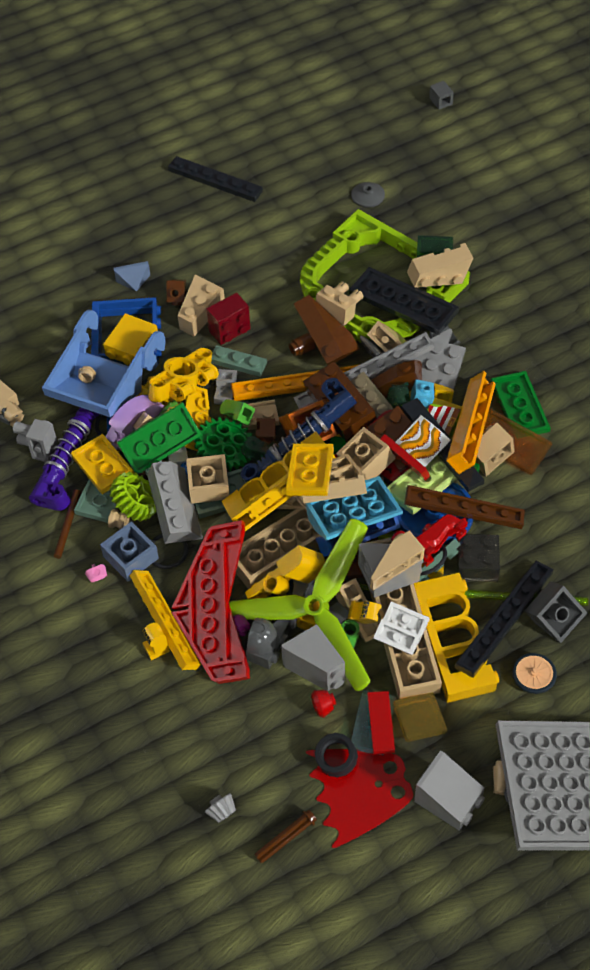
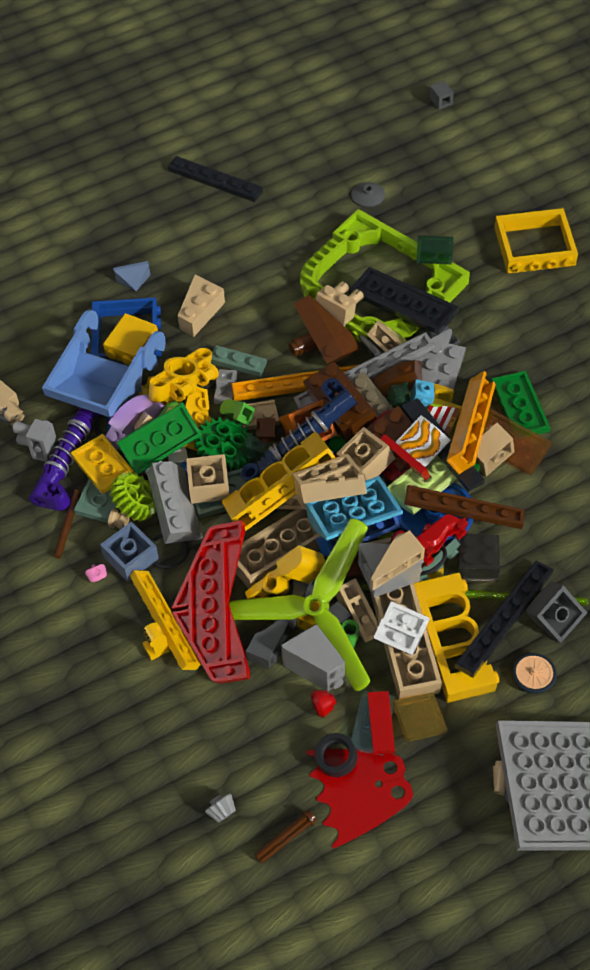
(86, 374): tan plate -> none
(180, 286): reddish brown brick -> none
(228, 318): dark red brick -> none
(242, 624): magenta piece -> none
(262, 637): dark grey helmet -> none
(310, 470): yellow plate -> none
(364, 612): yellow leg -> none
(441, 269): tan wedge -> none
(449, 792): light grey slope -> none
(533, 220): none -> yellow window

